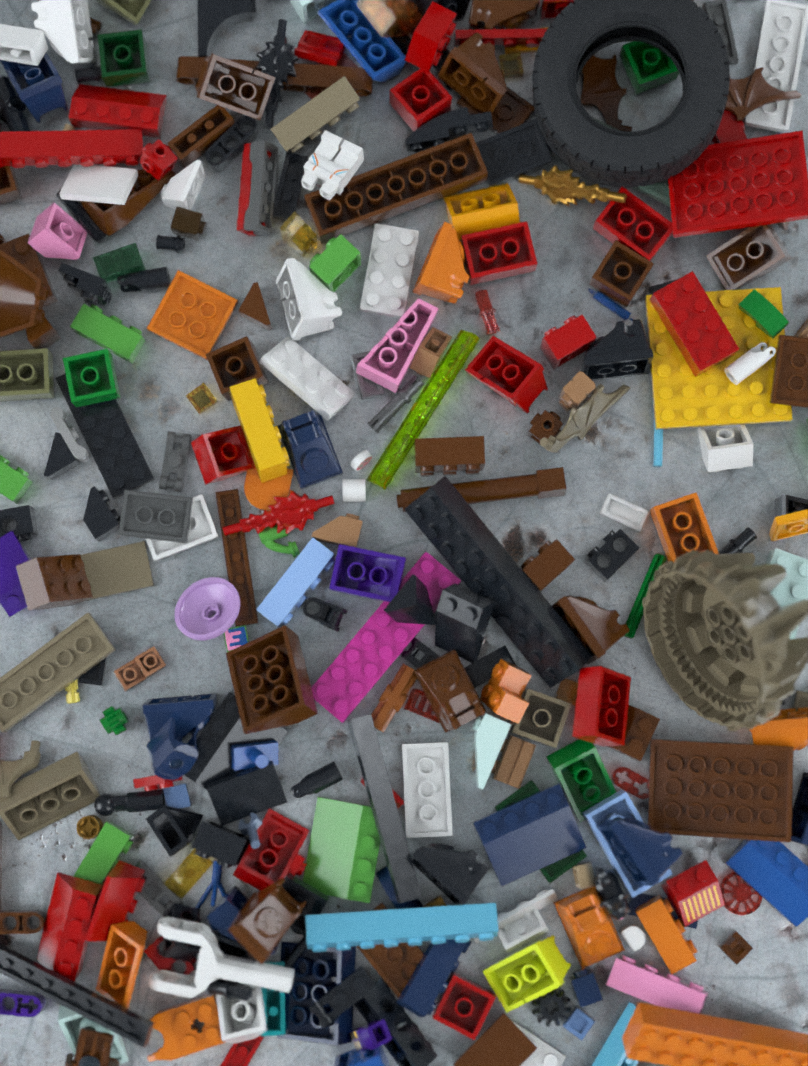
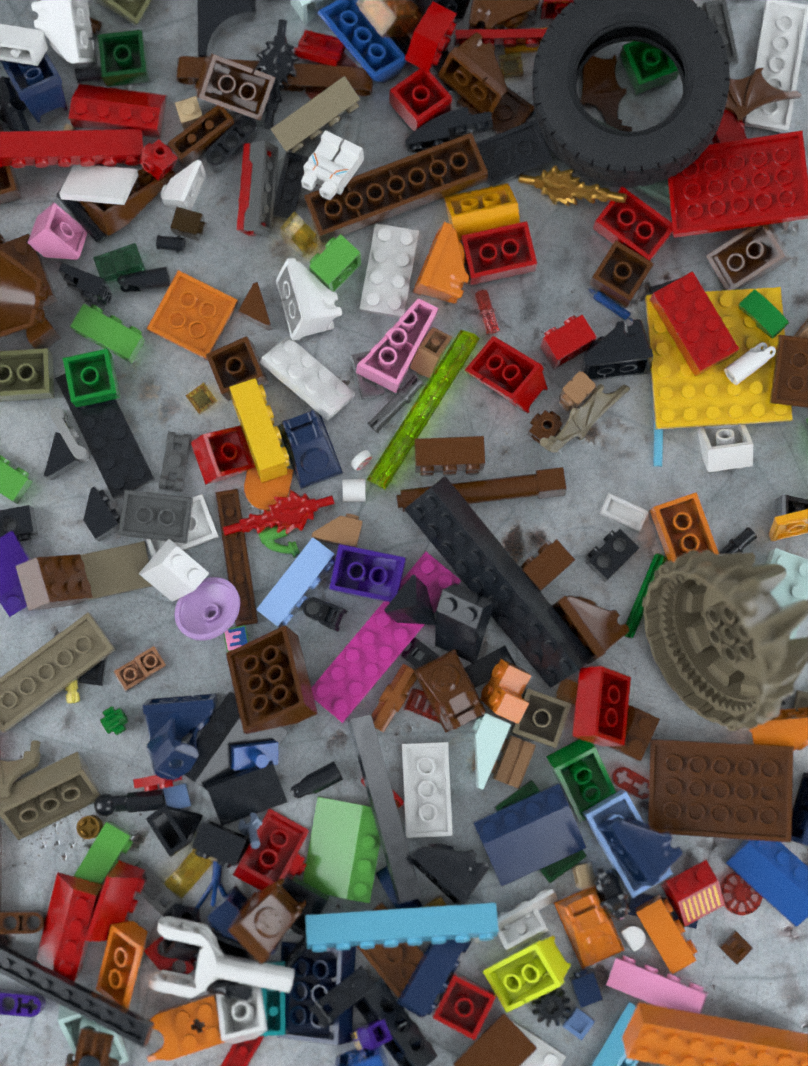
(173, 572): none -> white slope
(188, 111): none -> tan brick

